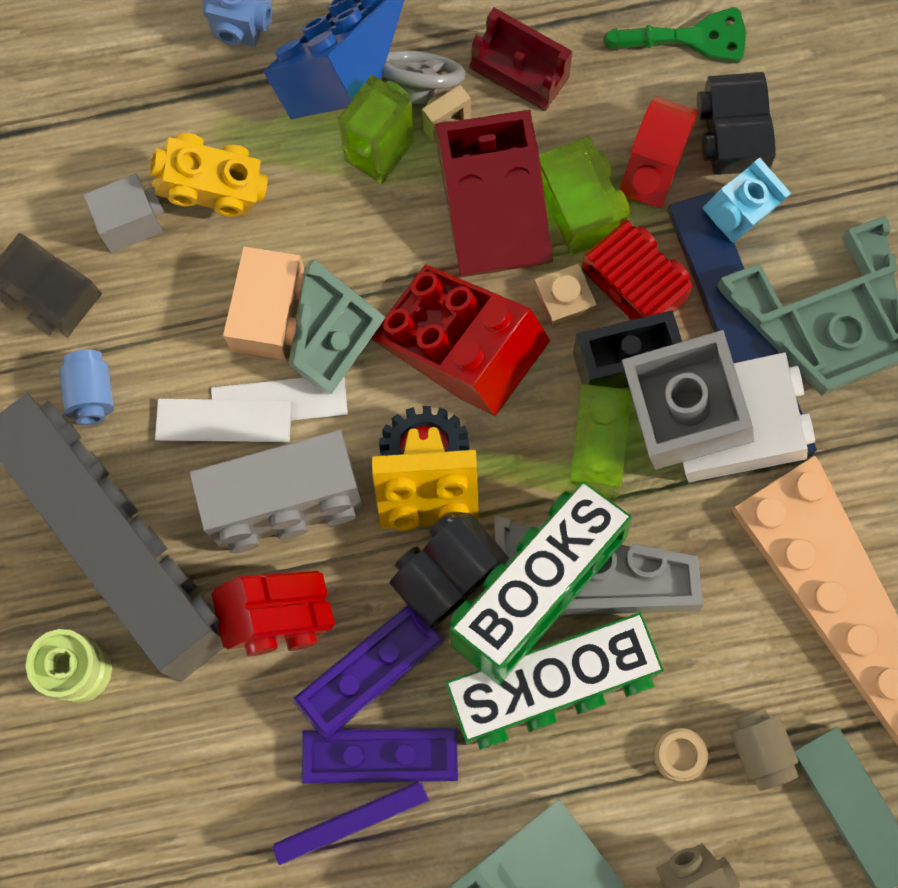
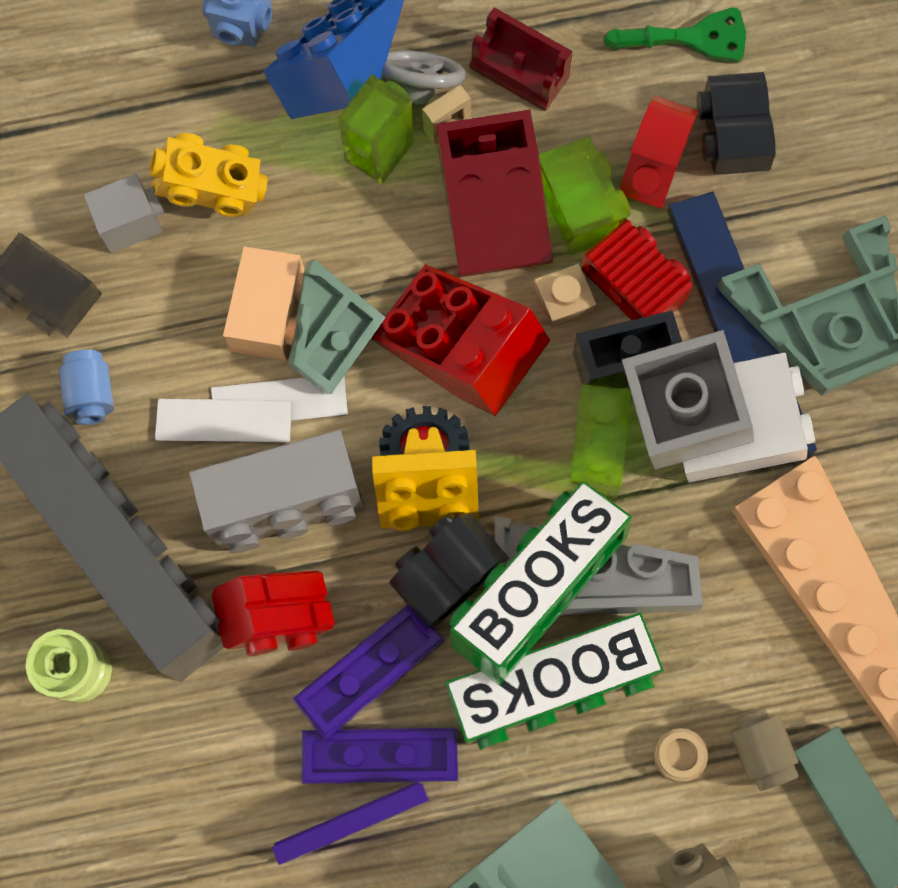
(746, 200): medium azure brick -> none

